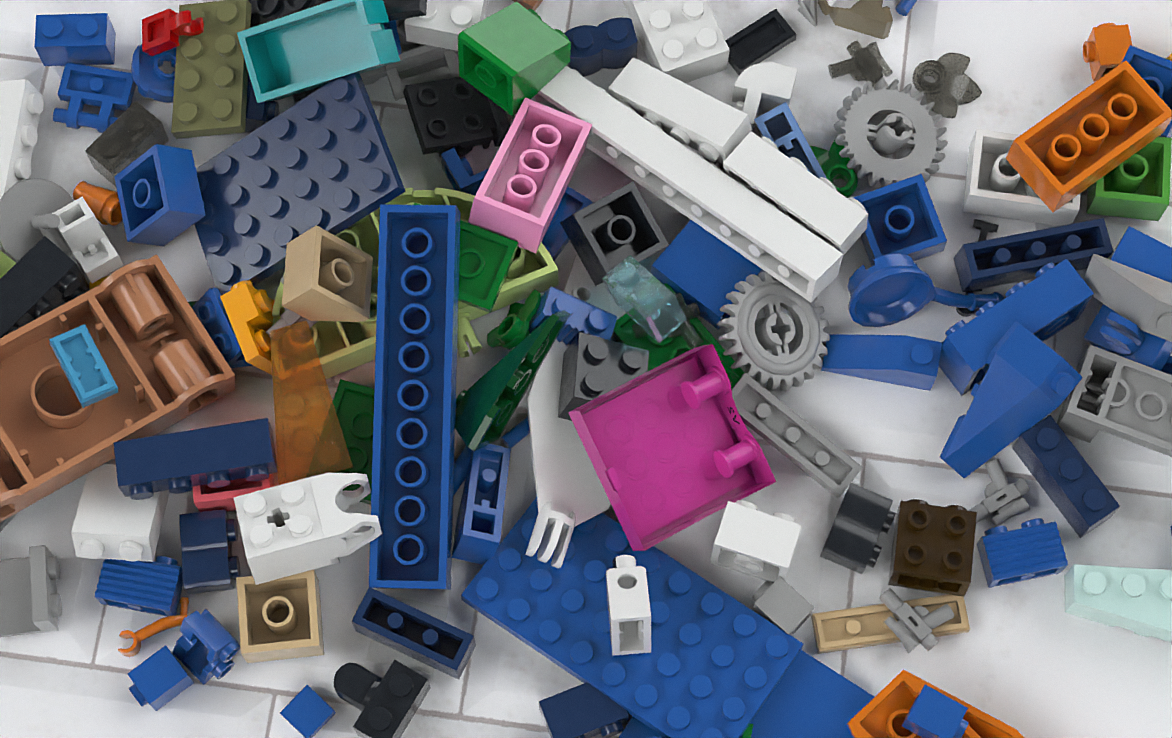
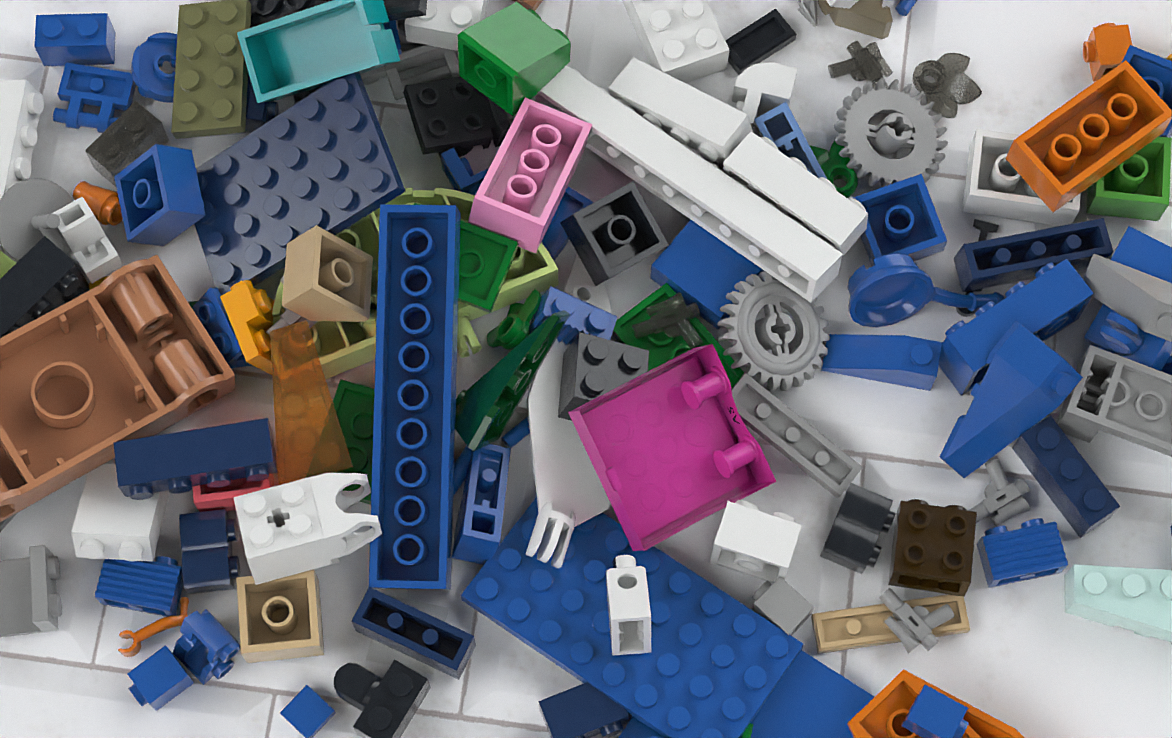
(83, 366): dark azure plate -> none
(163, 30): red plate -> none
(605, 46): dark blue brick -> none
(644, 298): clear light blue brick -> none

